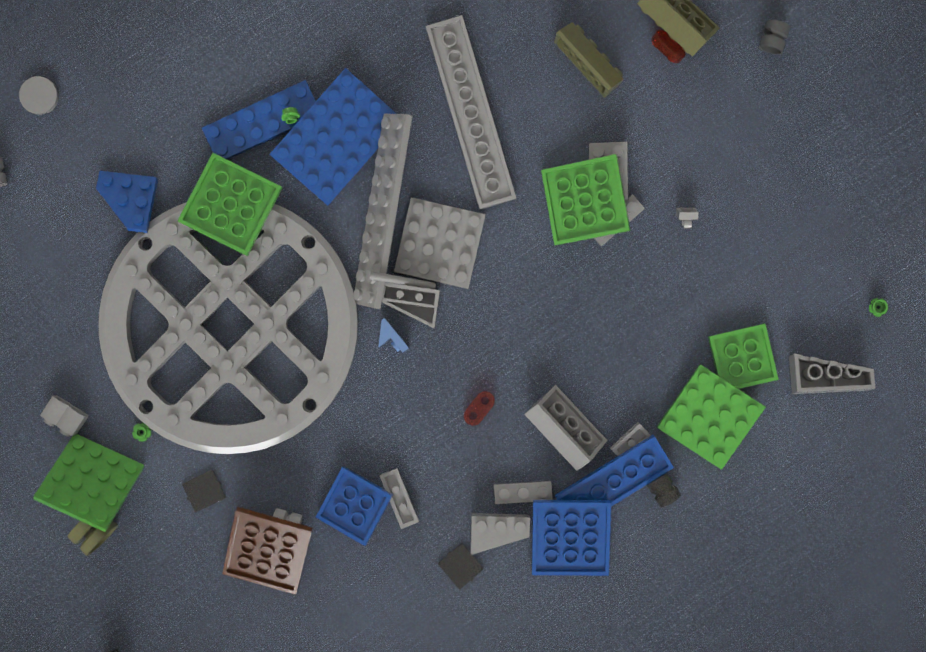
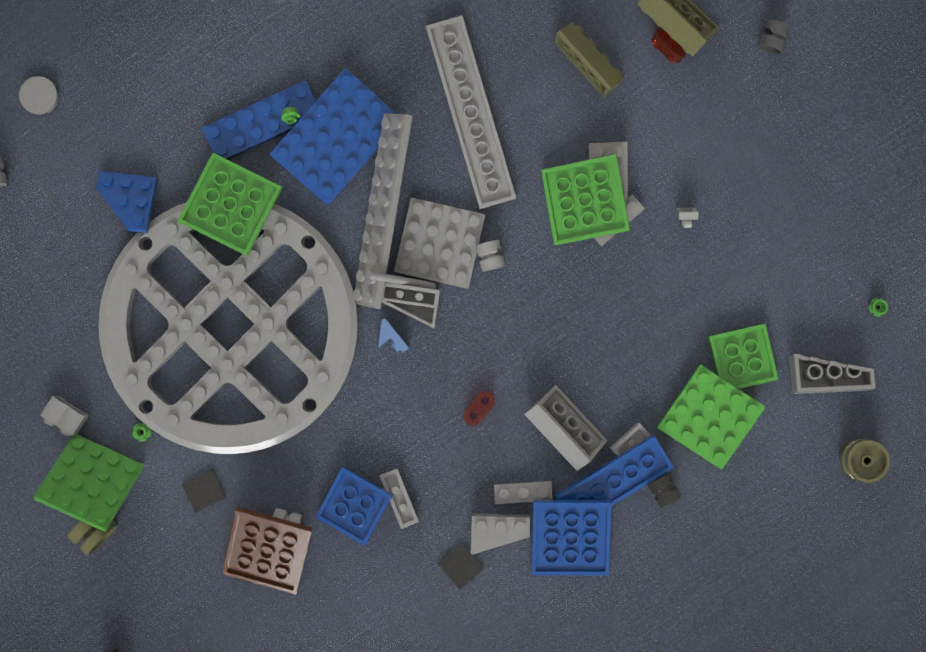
(490, 255): none -> light grey wheel
(868, 470): none -> olive wheel

